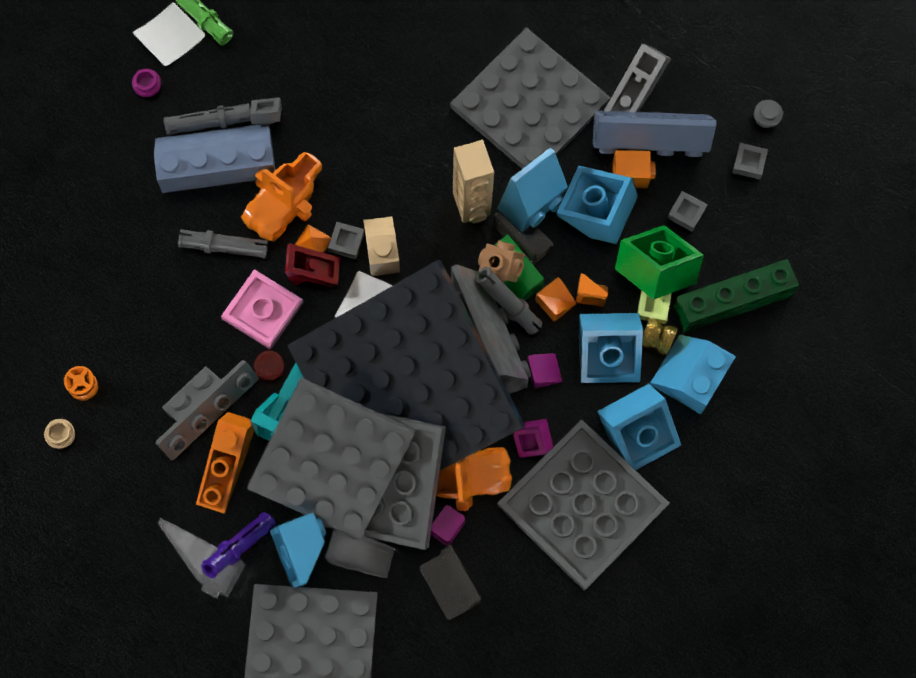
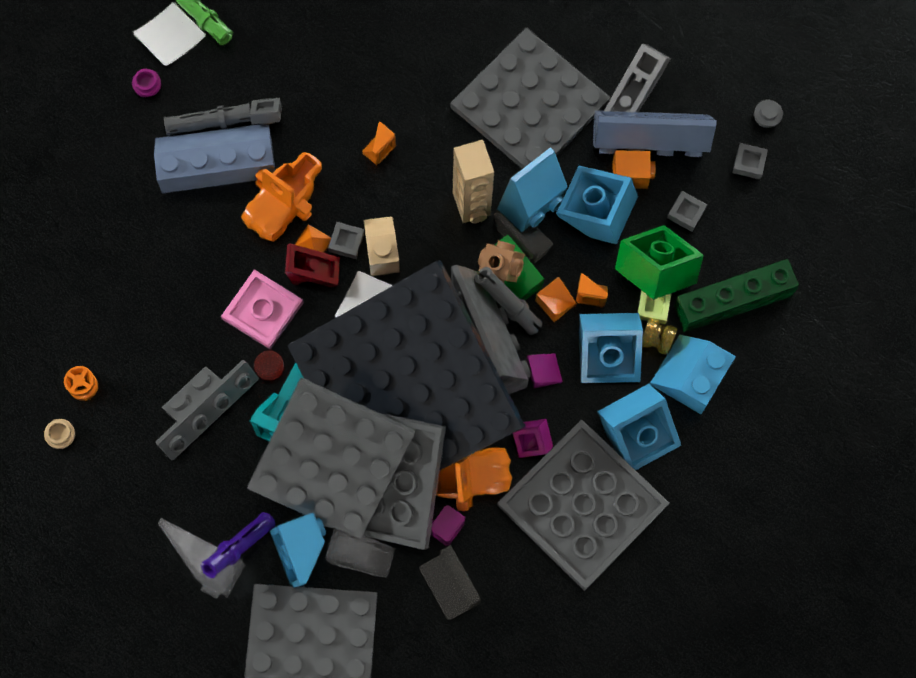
(222, 243): dark grey pin -> none
(225, 461): orange slope -> none
(380, 145): none -> orange slope

